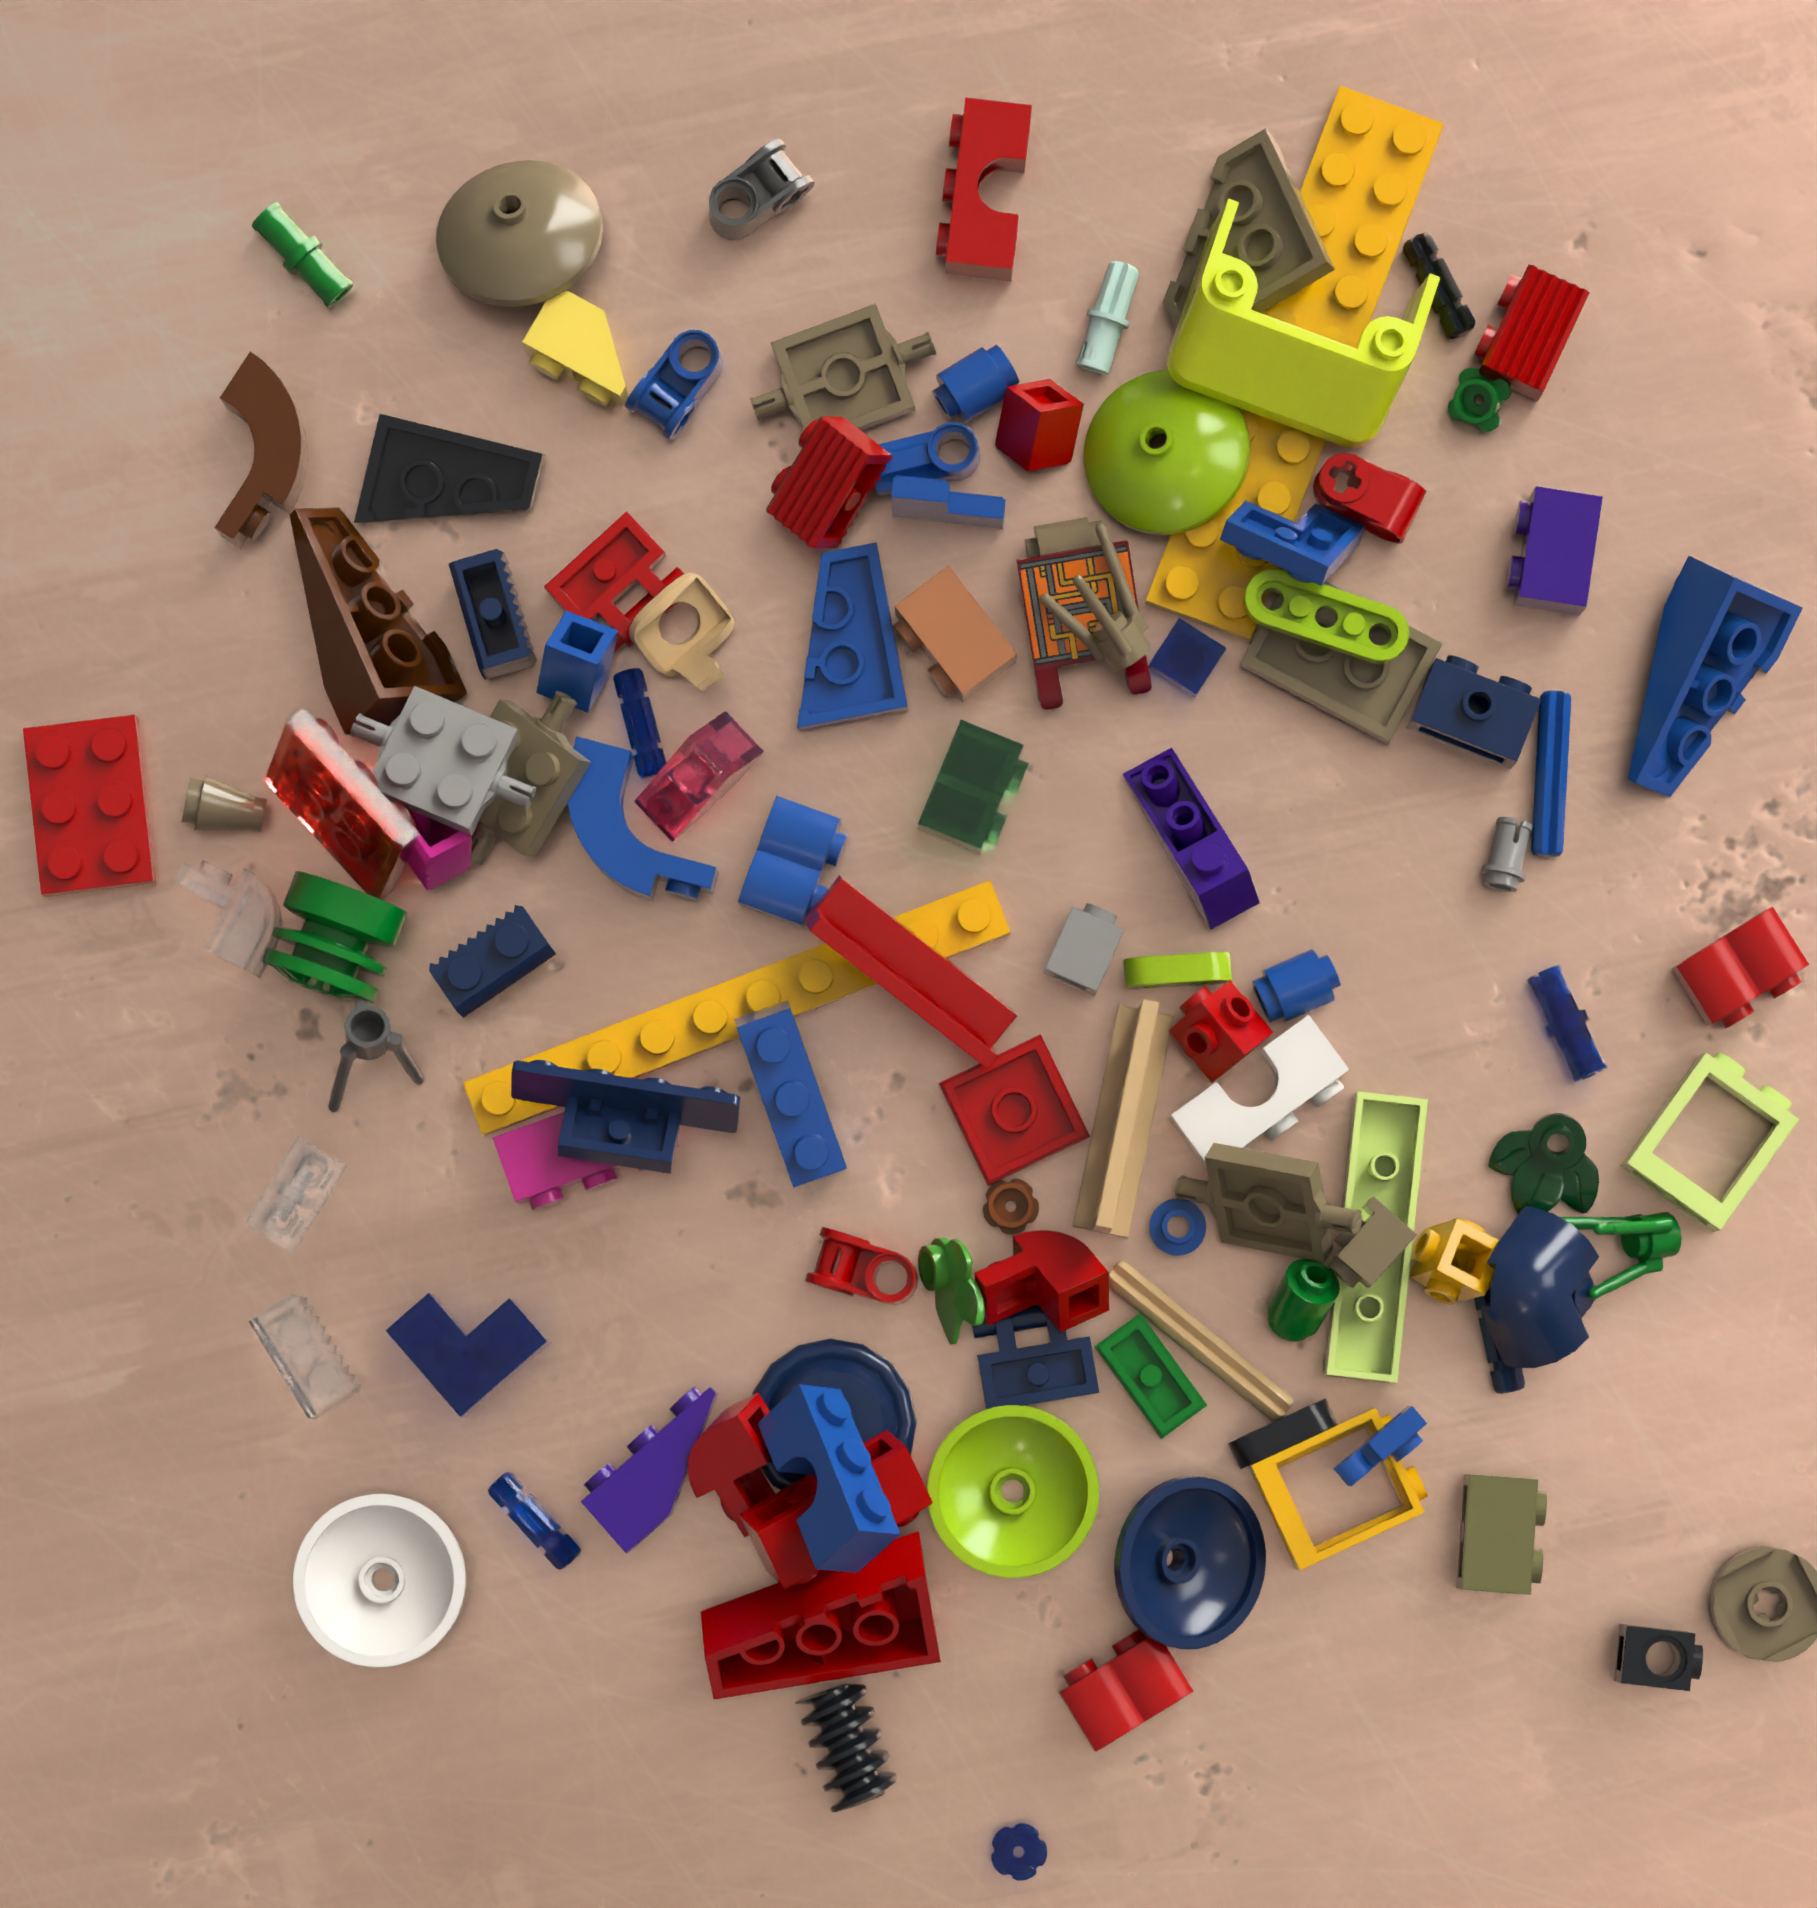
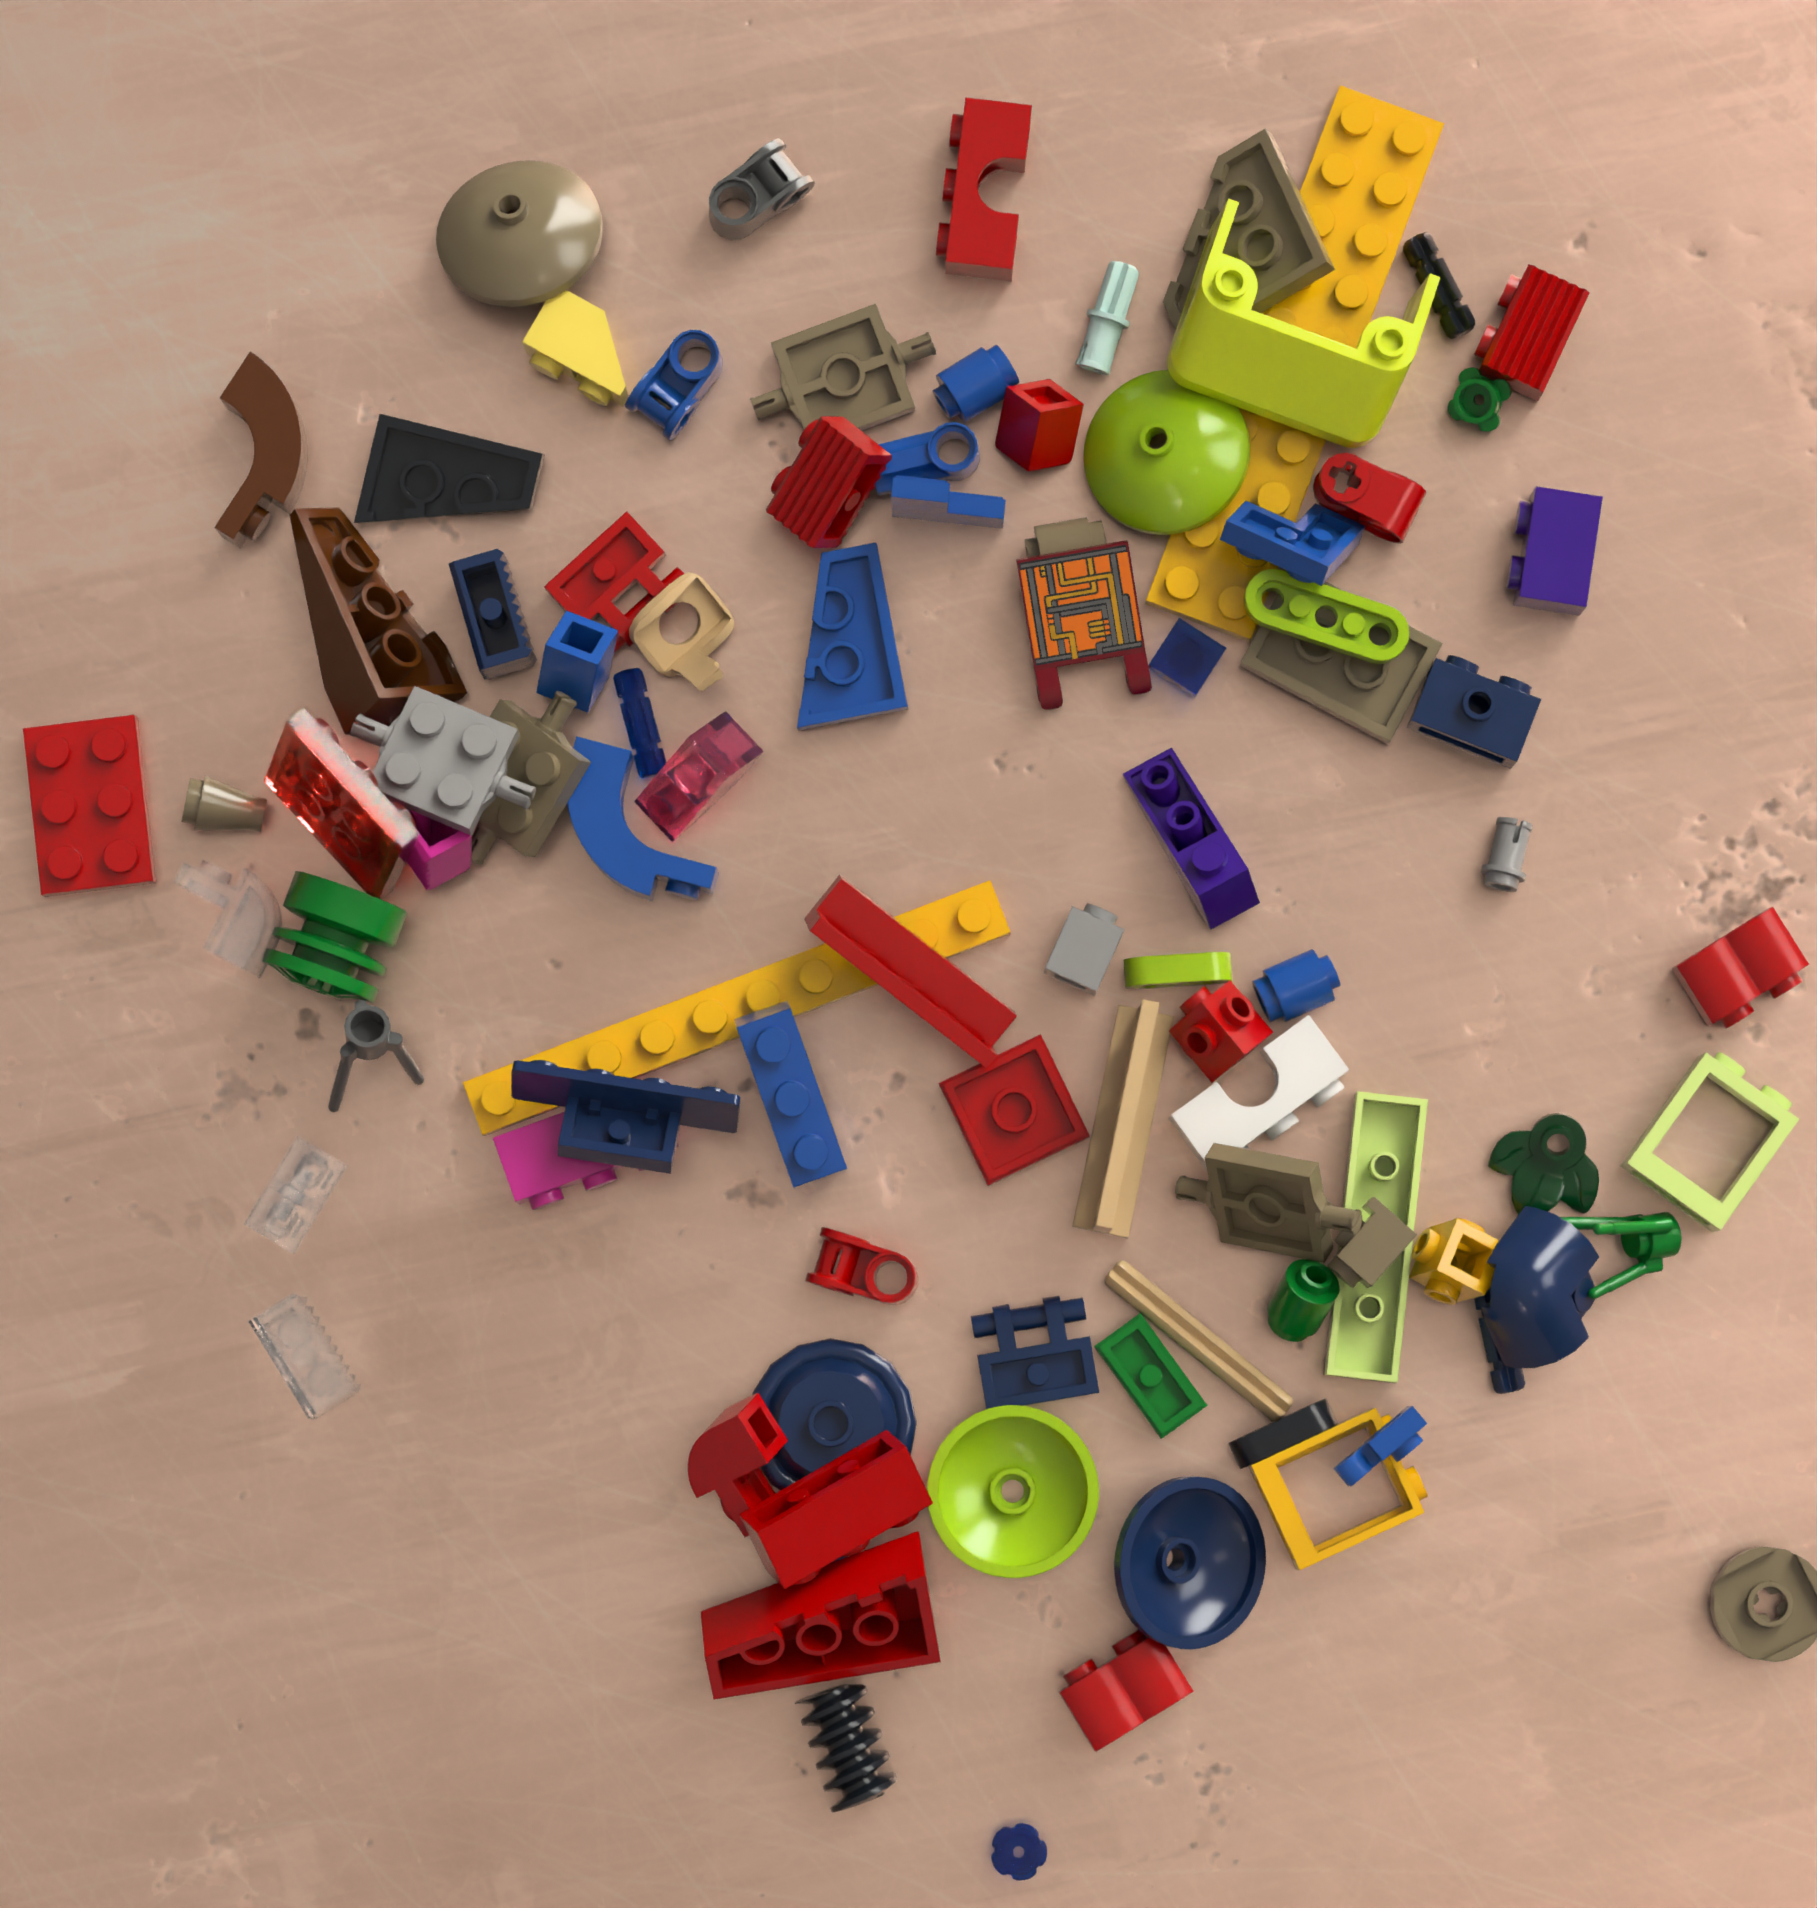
(302, 255): green pin -> none
(338, 1589): white dish -> none
(464, 1364): clear blue brick -> none
(491, 961): dark blue brick -> none
(534, 1520): clear blue axle -> none
(647, 1486): dark purple slope -> none
(791, 861): blue brick -> none
(850, 1513): blue arch -> none
(948, 1270): bright green plate -> none
(954, 635): nougat brick -> none
(972, 787): clear green piece -> none
(1026, 1206): dark orange plate -> none
(1049, 1272): red brick -> none
(1118, 638): dark tan plant -> none
(1161, 1236): blue plate -> none
(1500, 1534): olive brick -> none
(1551, 774): blue axle -> none
(1567, 1023): clear blue pin -> none
(1631, 1657): black brick -> none
(1705, 654): blue wedge -> none

